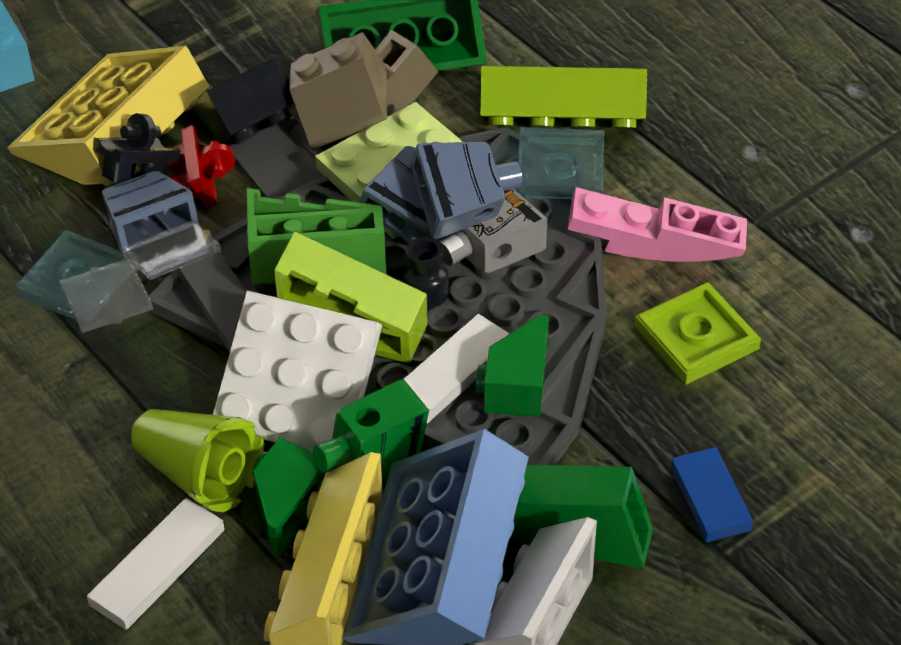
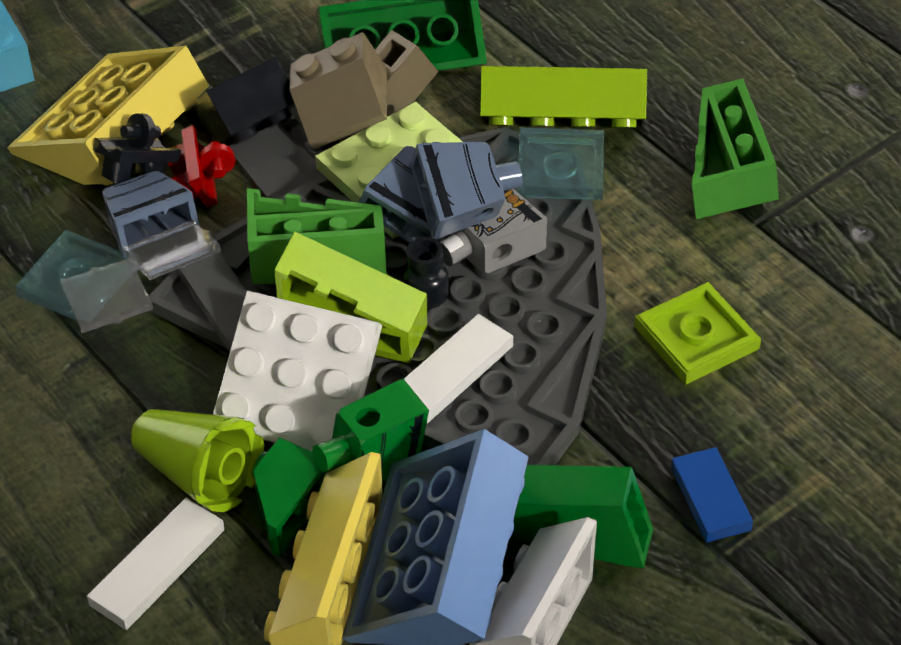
(516, 371): green slope -> none
(666, 234): bright pink slope -> none
(732, 153): none -> bright green wedge

